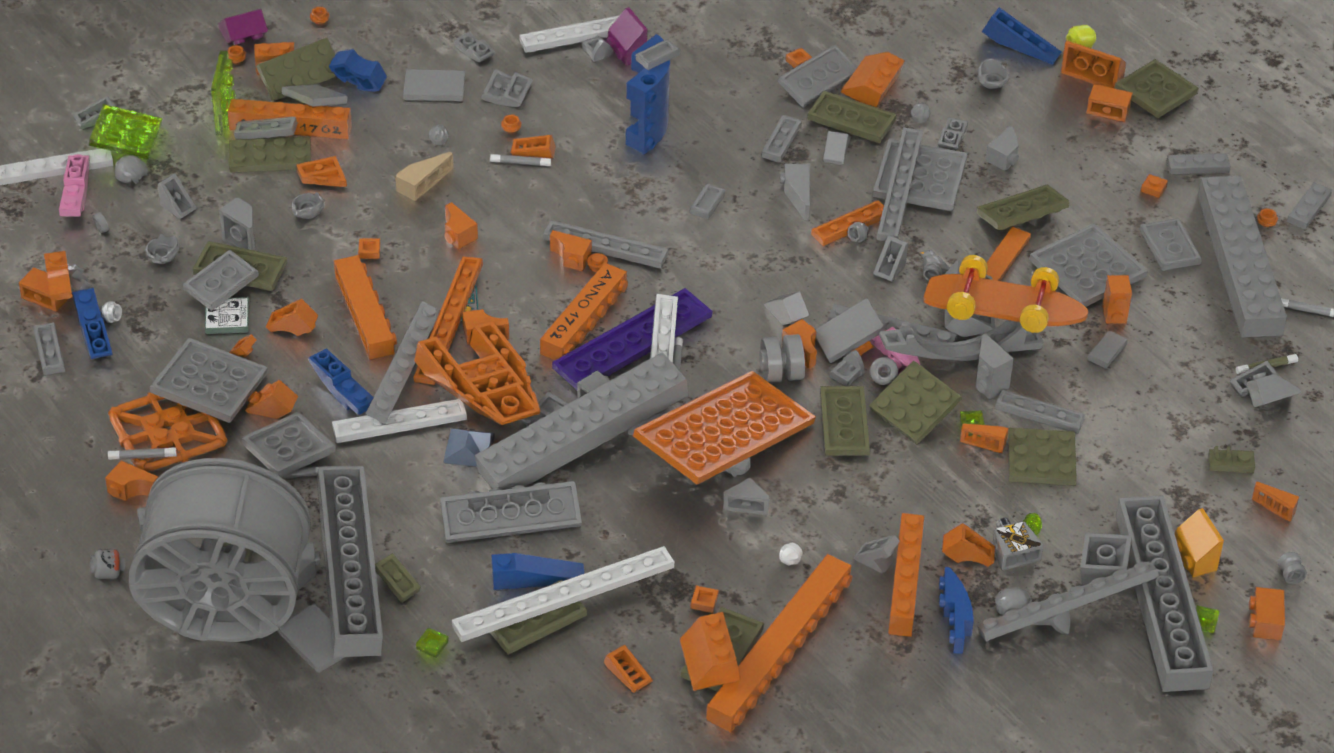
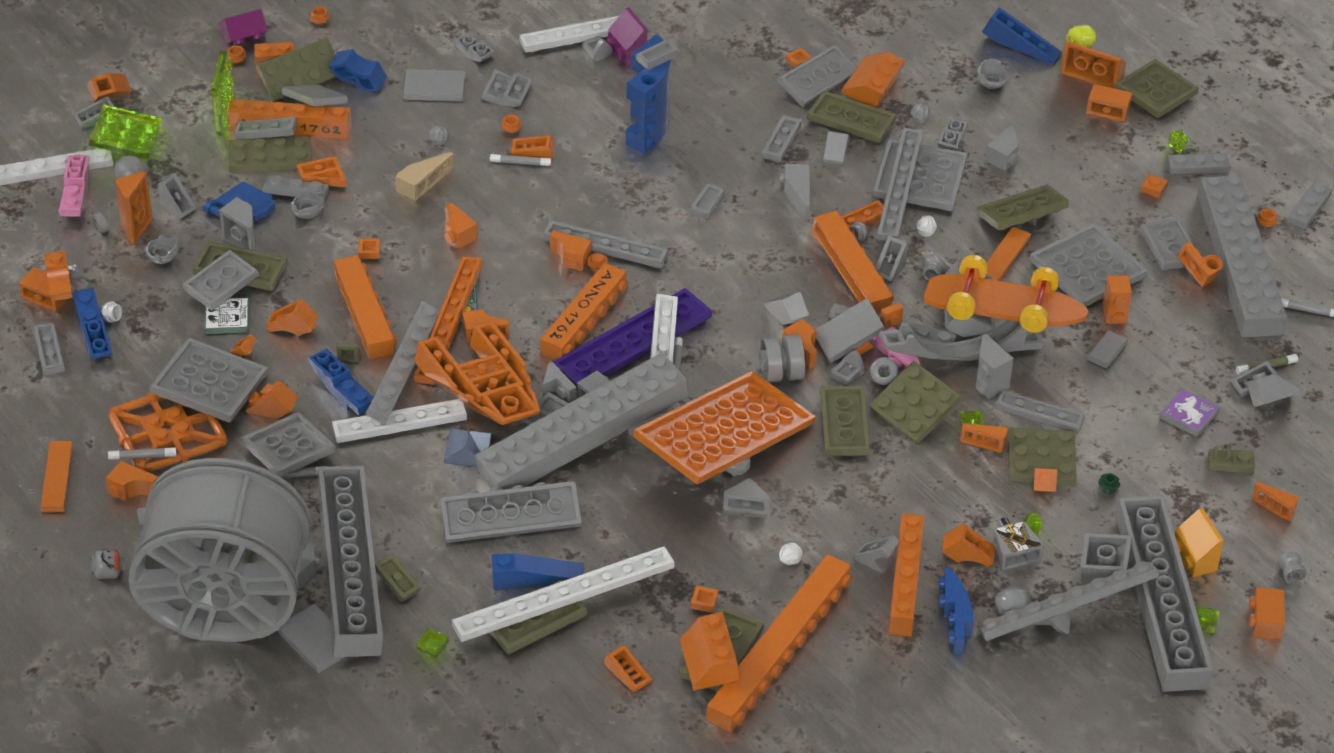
(56, 476): none -> orange tile
(108, 85): none -> orange slope
(134, 204): none -> orange slope
(261, 202): none -> blue piece
(294, 187): none -> light grey plate
(348, 352): none -> olive slope
(558, 383): none -> light grey slope
(851, 260): none -> orange brick
(891, 315): none -> orange plate
(926, 226): none -> white plate
(1045, 480): none -> orange plate
(1109, 483): none -> dark green plate
(1178, 140): none -> clear neon green plate
(1189, 412): none -> tile
(1202, 268): none -> orange plate

